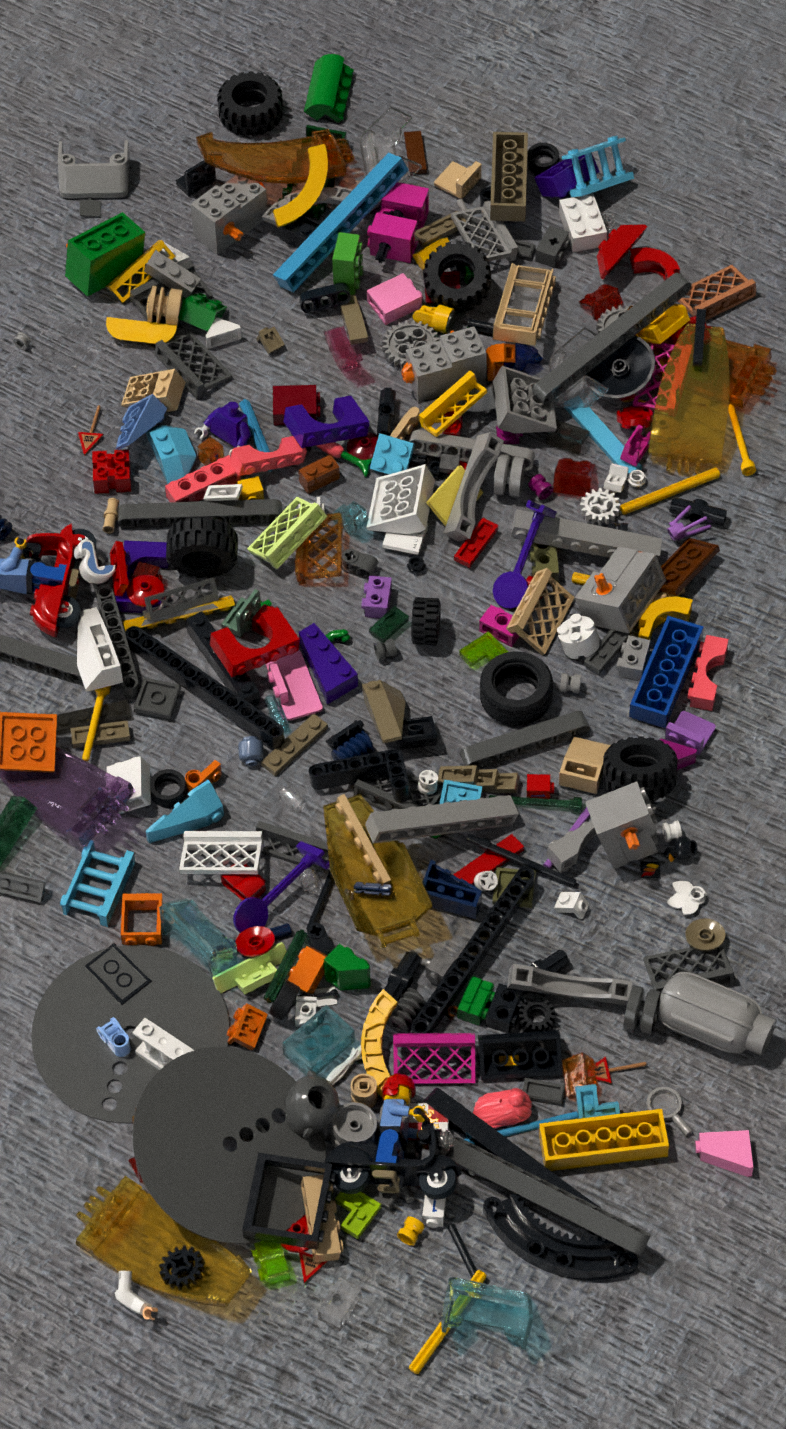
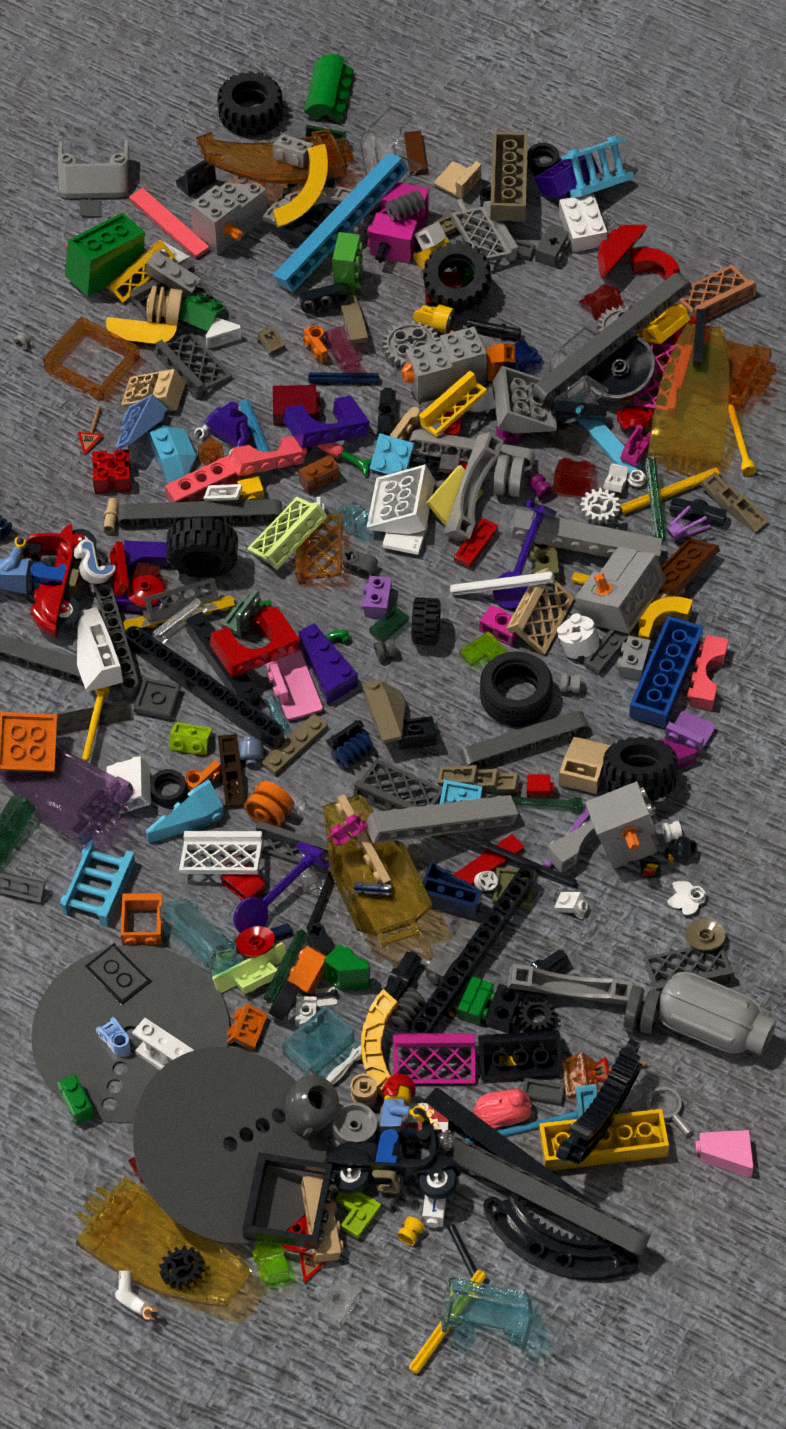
(75, 1099): none -> green brick
(102, 336): none -> clear orange window
(105, 734): dark tan plate -> none
(169, 223): none -> coral tile
(178, 621): none -> clear tile
(190, 738): none -> lime bracket
(231, 770): none -> dark brown slope
(269, 804): none -> orange wheel
(291, 150): none -> light grey brick
(314, 340): none -> orange plate
(324, 377): none -> dark blue axle
(353, 824): none -> dark pink hinge
(360, 450): dark red dish -> none
(365, 768): black beam -> none
(394, 298): bright pink brick -> none
(405, 204): none -> dark grey piece
(416, 560): black plate -> none
(428, 782): white wheel -> none
(430, 235): none -> white brick
(502, 583): none -> white axle
(524, 305): tan window -> none
(568, 409): none -> black piece
(598, 1118): none -> black gear
(655, 500): none -> clear green axle
(735, 504): none -> dark tan slope

